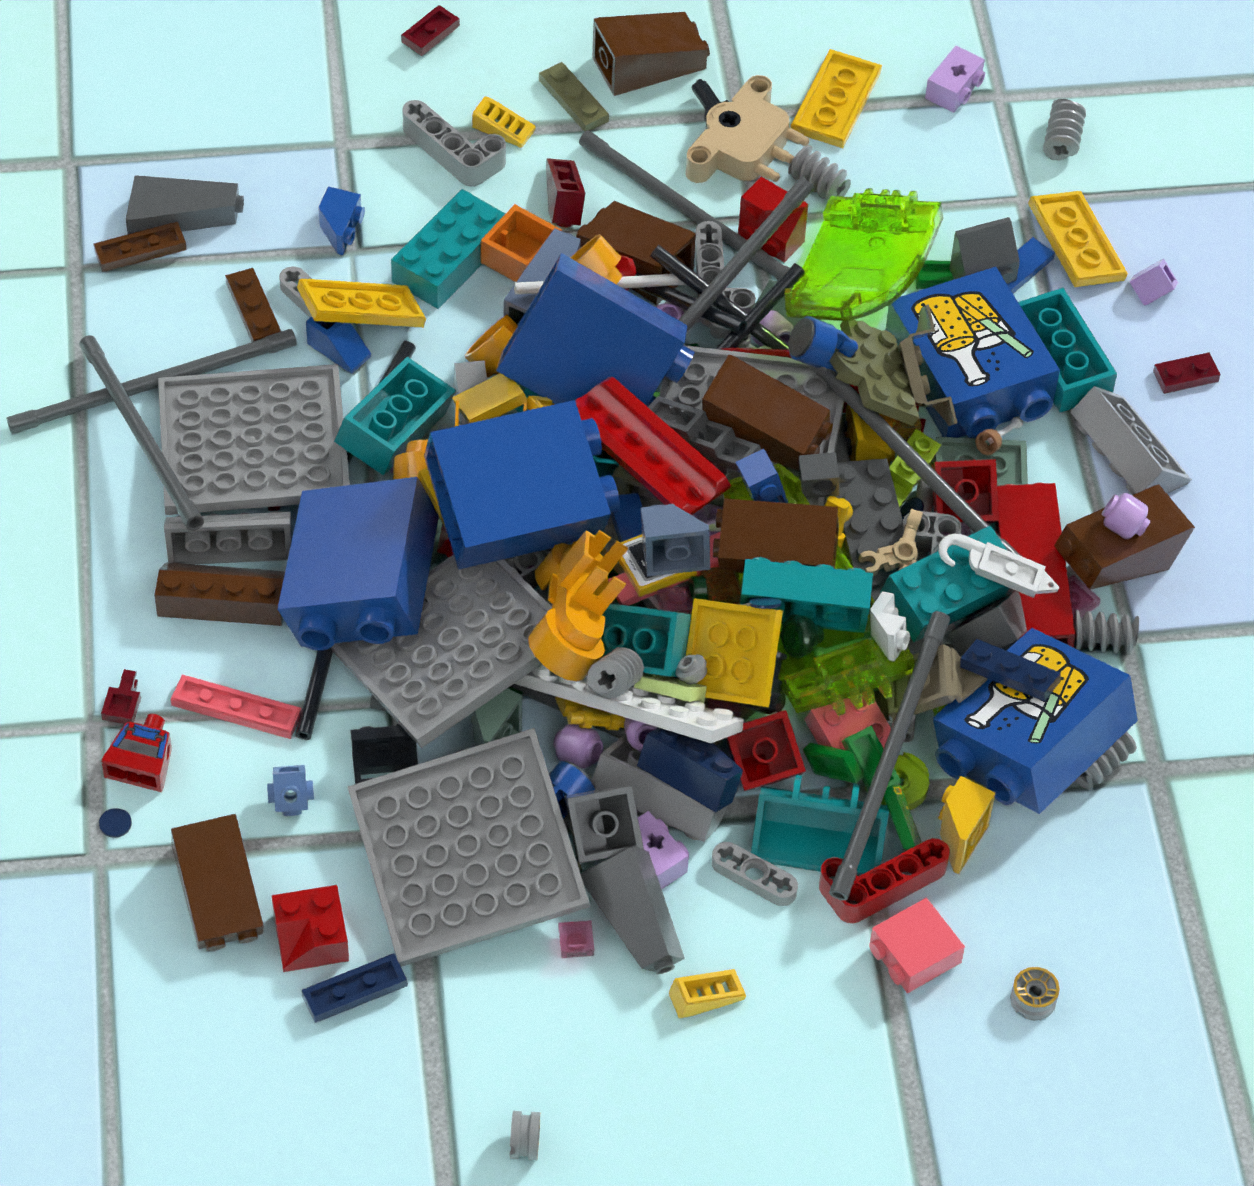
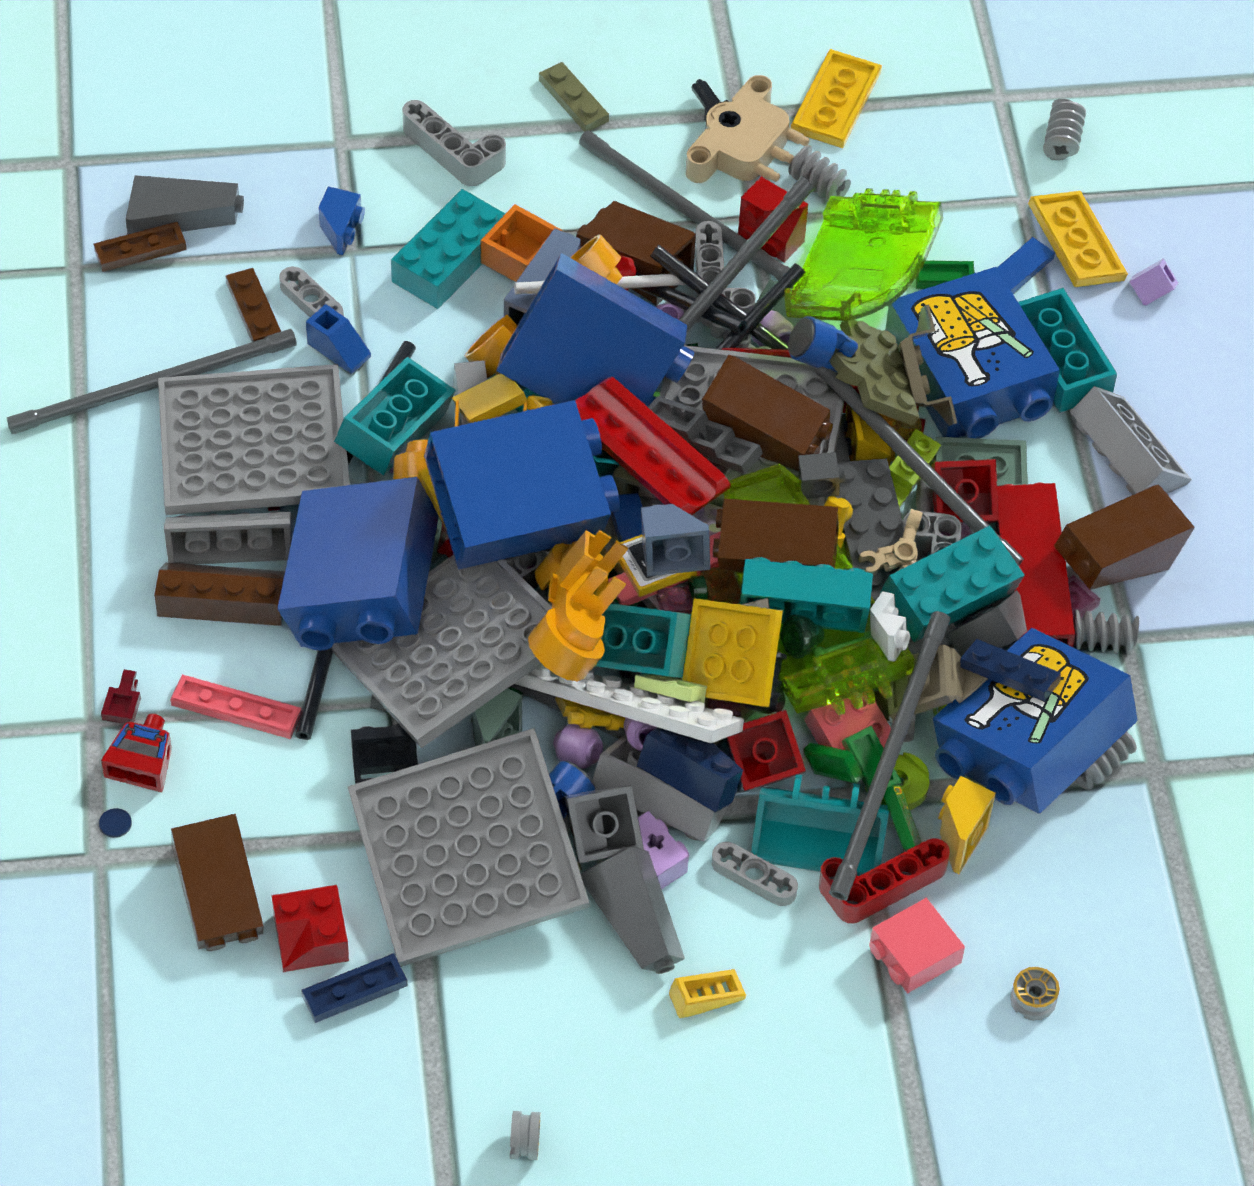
(185, 506): dark grey piece -> none
(286, 779): medium blue brick -> none
(361, 303): yellow tile -> none
(430, 30): dark red plate -> none
(490, 110): yellow slope -> none
(564, 192): dark red slope -> none
(576, 939): clear pink plate -> none
(615, 672): light grey piece -> none
(646, 49): reddish brown slope -> none
(691, 669): light grey plate -> none
(761, 478): blue slope -> none
(765, 603): dark blue piece -> none
(913, 503): dark blue piece -> none
(955, 79): lavender brick -> none
(985, 248): dark grey slope -> none
(994, 437): medium nougat hinge -> none
(1001, 565): white plate -> none
(1126, 516): lavender head -> none
(1186, 372): dark red plate -> none

